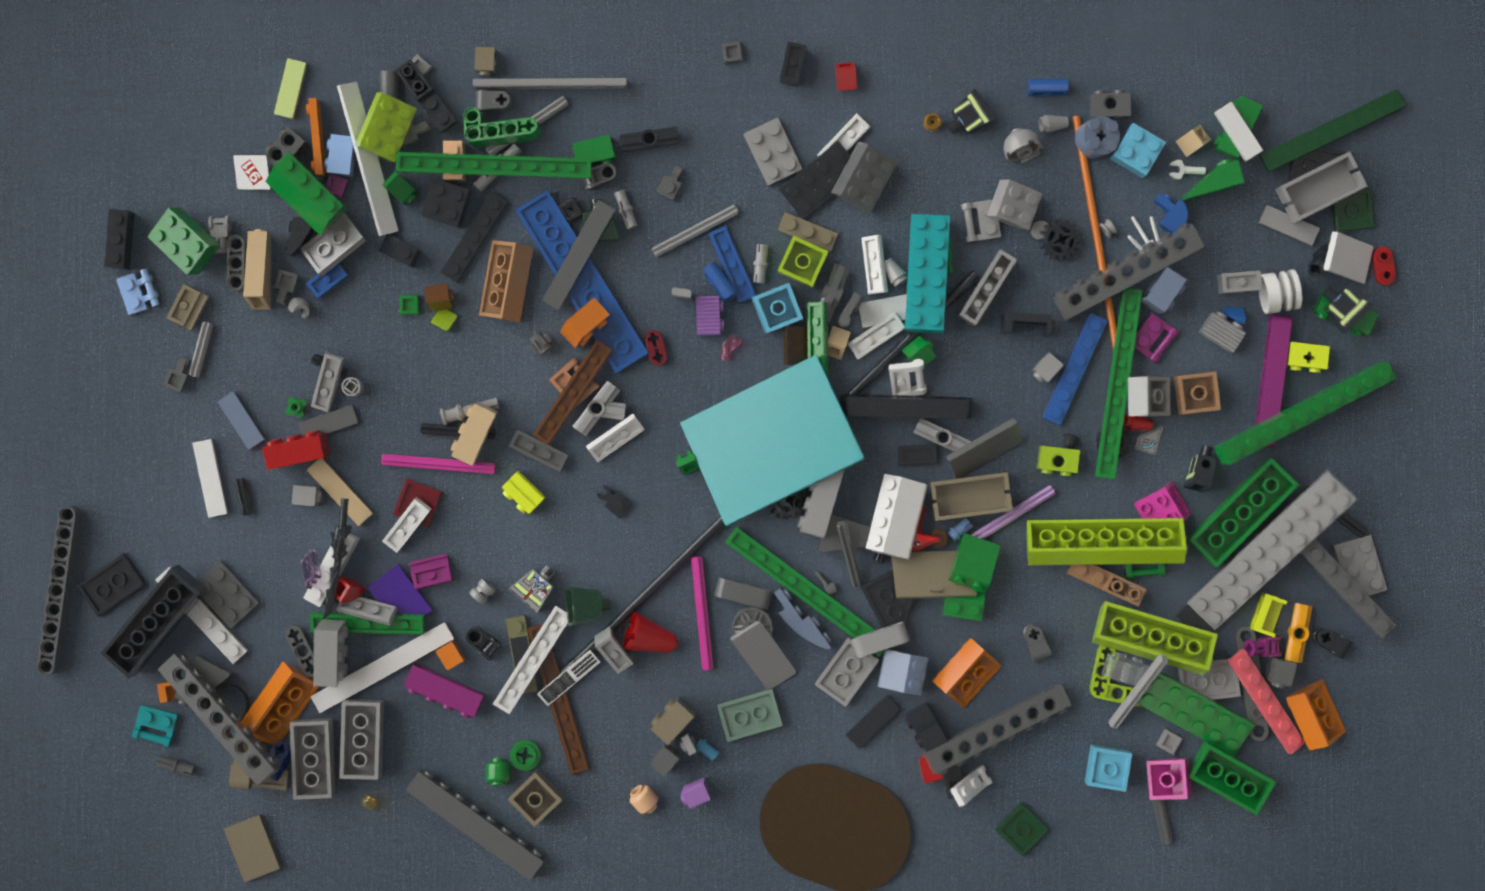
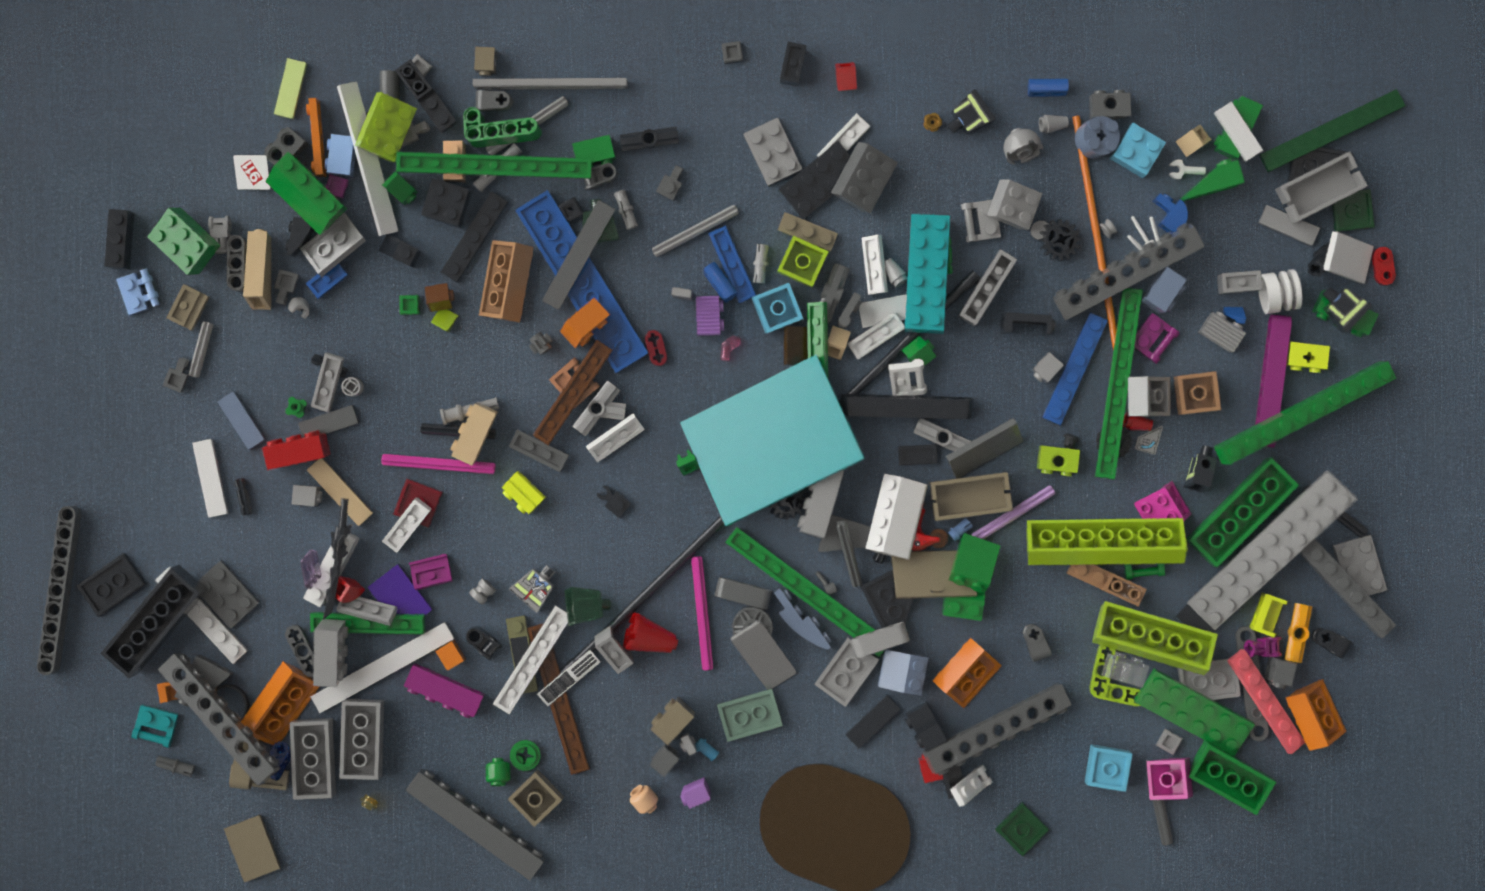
(1138, 691): light grey axle -> none

